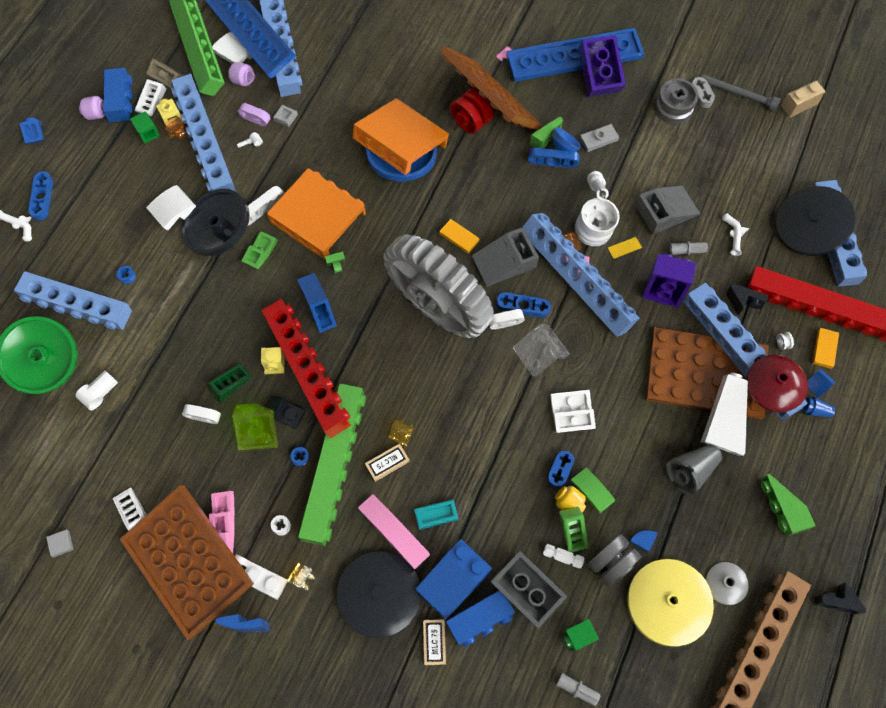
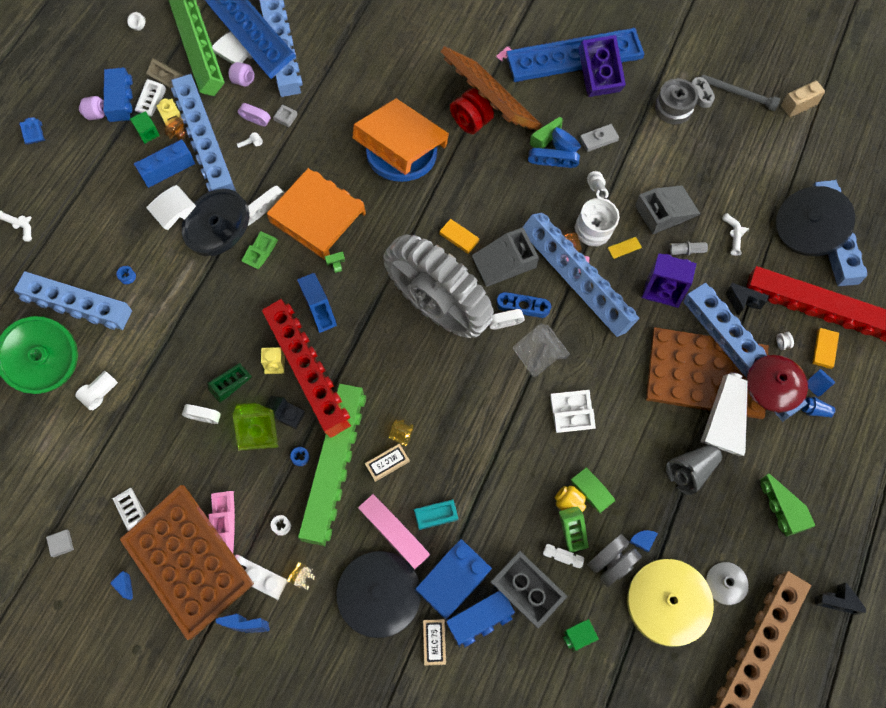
(38, 188): blue beam -> none
(123, 585): none -> blue slope
(136, 21): none -> white tile
(164, 163): none -> blue brick
(556, 467): blue beam -> none
(578, 689): light grey axle -> none

